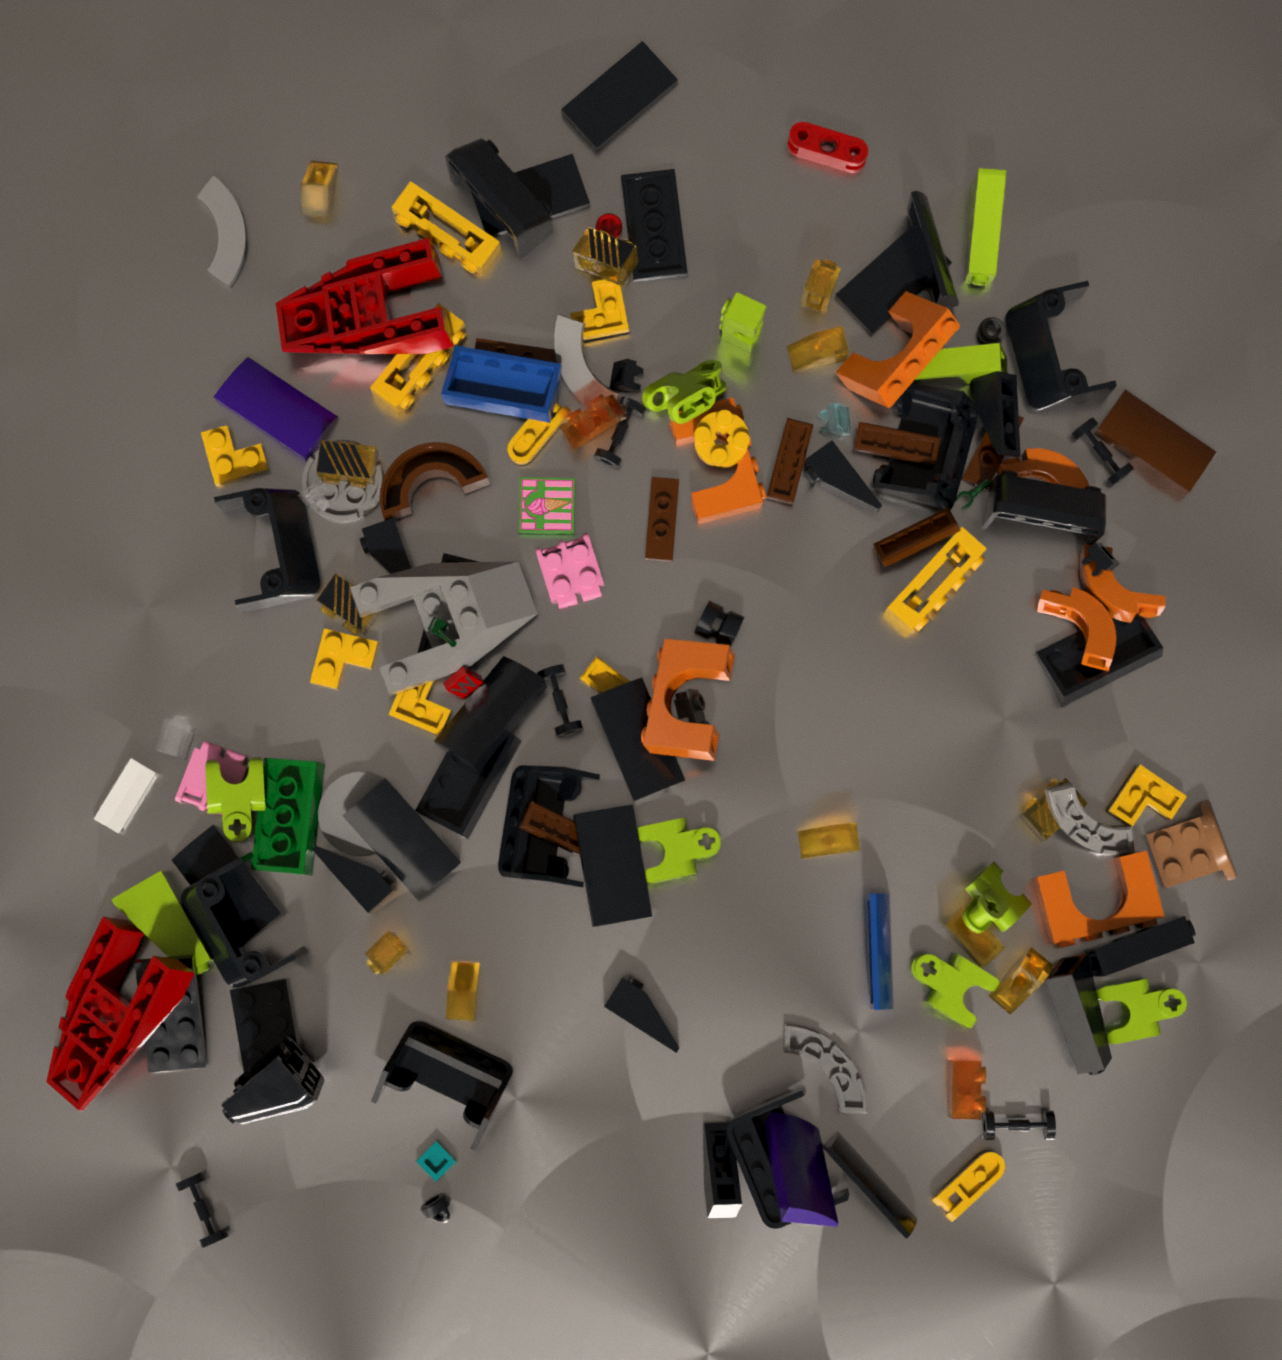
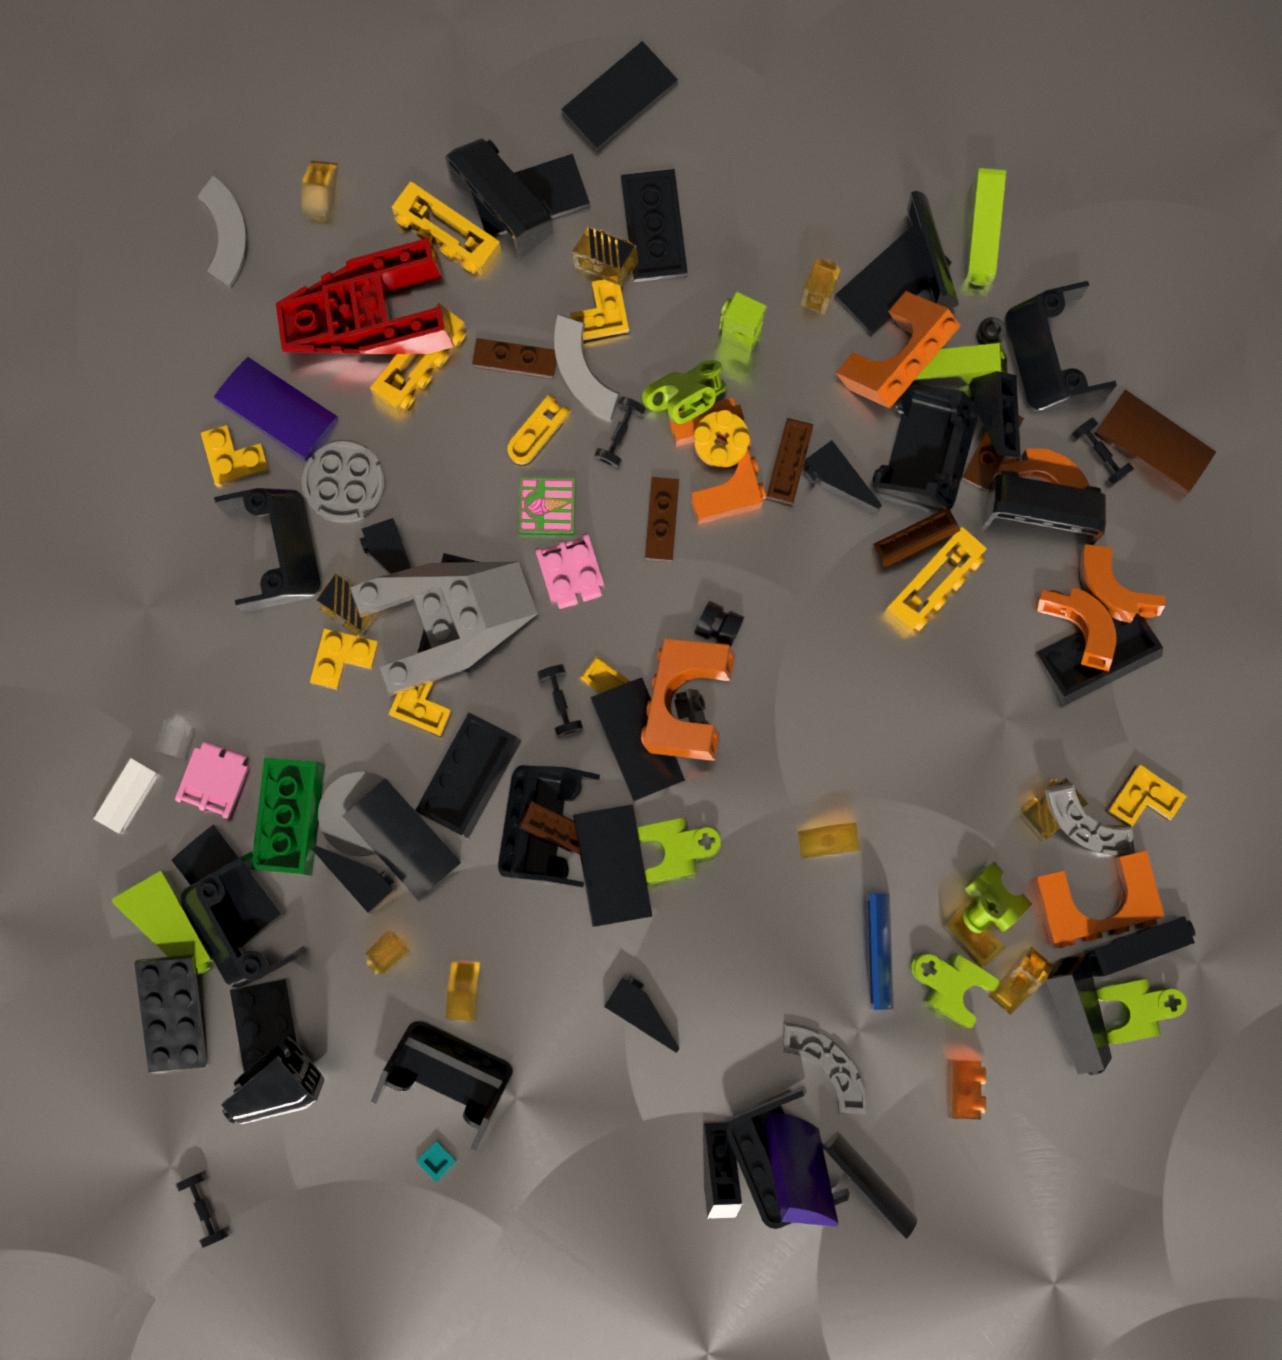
(99, 1024): red wedge -> none
(235, 800): lime piece -> none
(314, 494): clear tile -> none
(347, 463): brick -> none
(427, 462): reddish brown brick -> none
(434, 1206): black tile -> none
(439, 627): dark green hand -> none
(463, 682): red tile -> none
(491, 713): black slope -> none
(502, 383): blue slope -> none
(592, 422): clear orange brick -> none
(610, 224): red tile -> none
(623, 375): black tile -> none
(816, 136): red piece -> none
(819, 350): clear yellow slope -> none
(838, 420): clear light blue tile -> none
(897, 443): reddish brown plate -> none
(970, 1183): yellow plate -> none
(973, 493): dark green hand -> none
(1048, 1125): black wheel -> none
(1102, 557): black tile -> none
(1191, 849): medium nougat piece -> none

